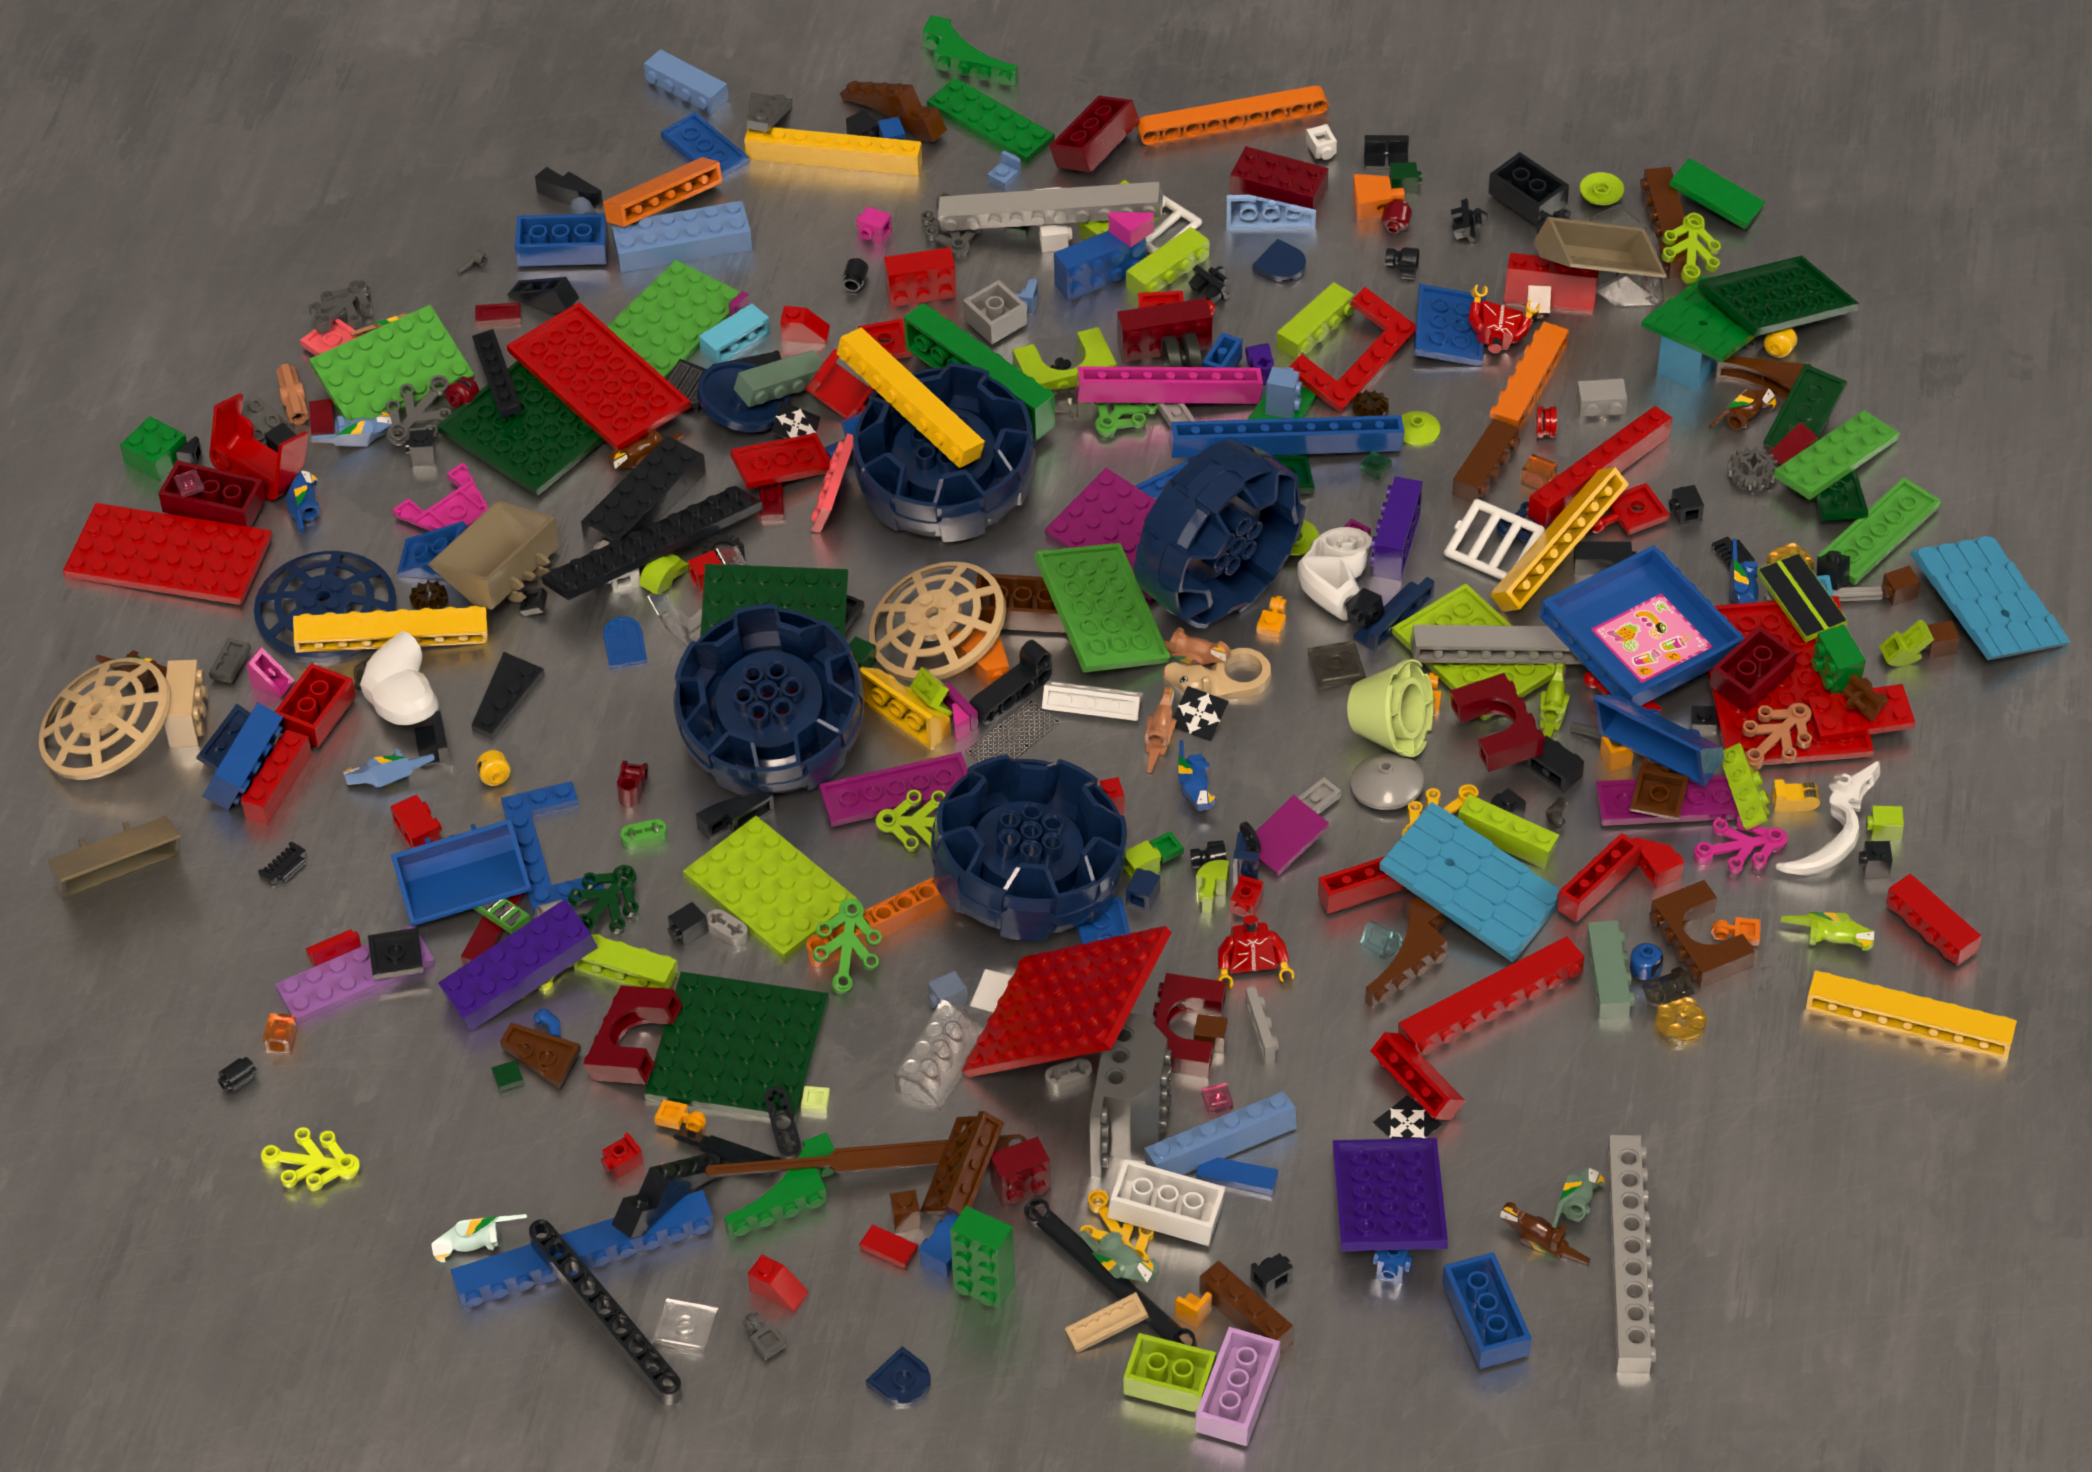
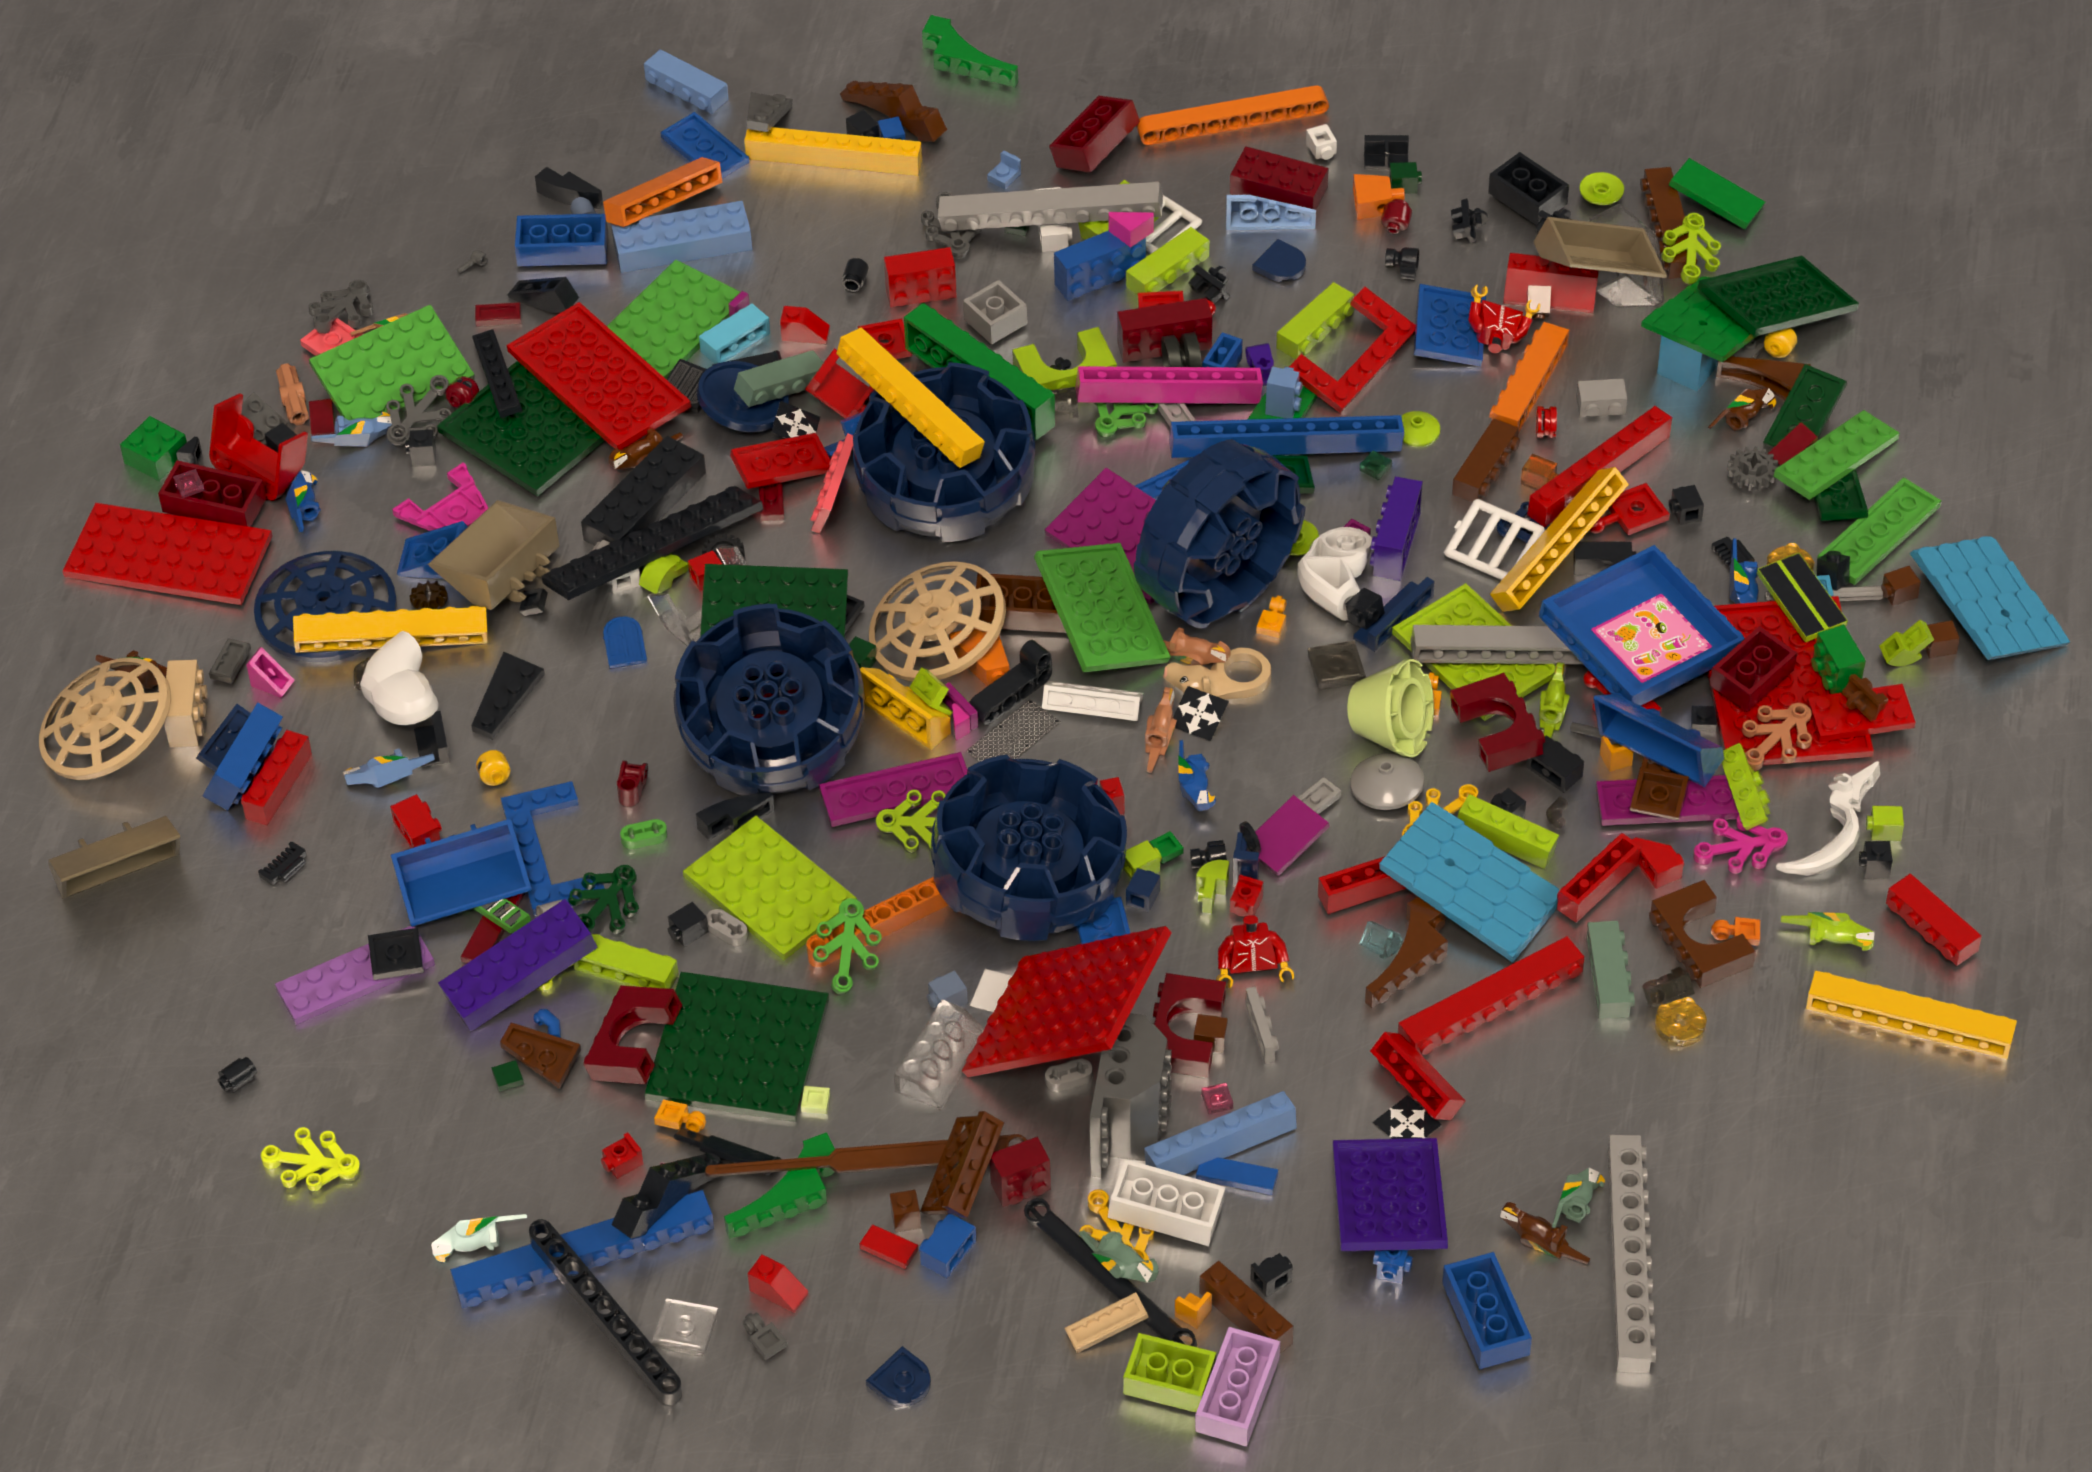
(280, 1034): clear orange brick -> none
(316, 703): red brick -> none
(333, 947): red panel -> none
(771, 1107): black beam -> none
(874, 225): dark pink brick -> none
(982, 1257): green brick -> none
(991, 120): green plate -> none
(1030, 295): medium blue bracket -> none
(1363, 408): dark brown gear -> none
(1646, 961): blue head -> none
(1794, 796): yellow leg -> none

